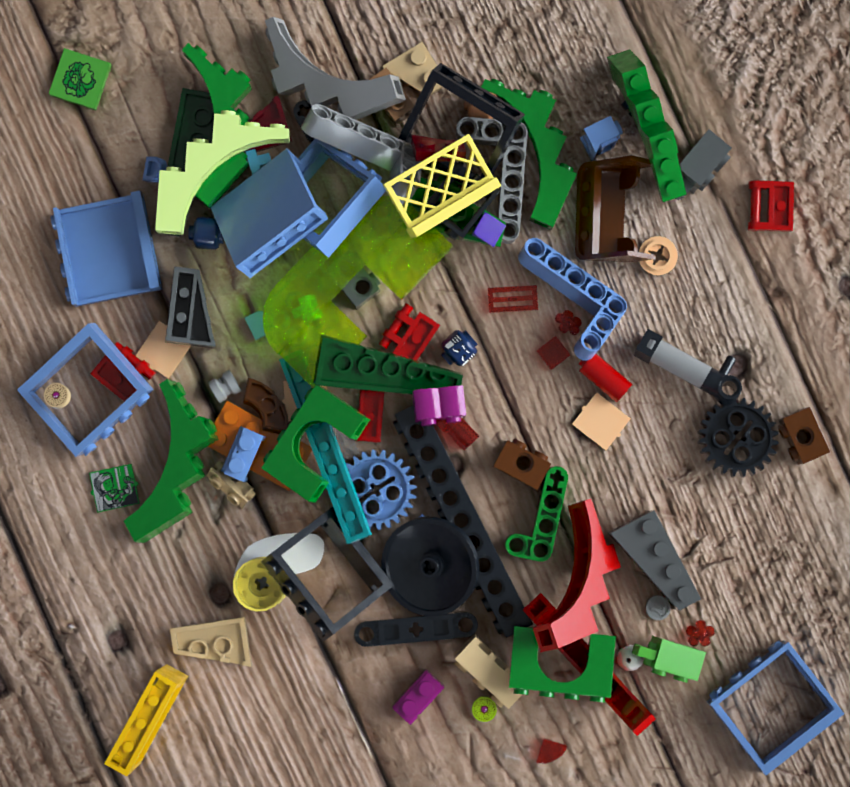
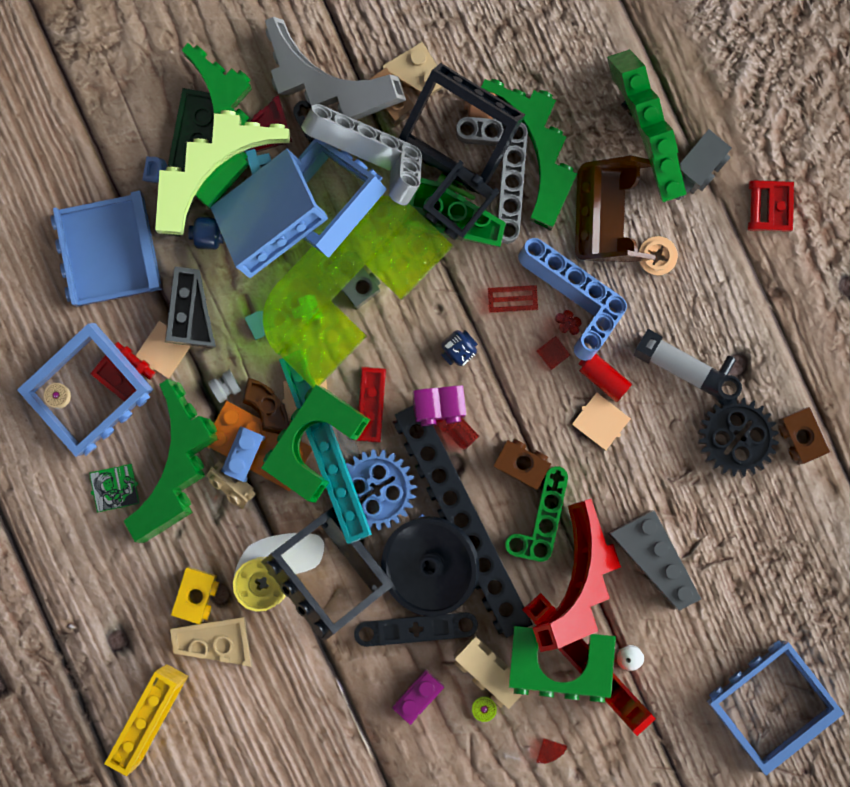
(80, 79): bright green tile -> none
(184, 606): none -> yellow brick
(366, 368): dark green wing -> none
(416, 337): red plate -> none
(425, 147): dark red wing -> none
(446, 207): light yellow fence -> none
(489, 229): dark purple slope -> none
(601, 136): medium blue window -> none
(657, 607): light grey piece -> none
(671, 657): hinge -> none
(700, 633): clear red plant -> none

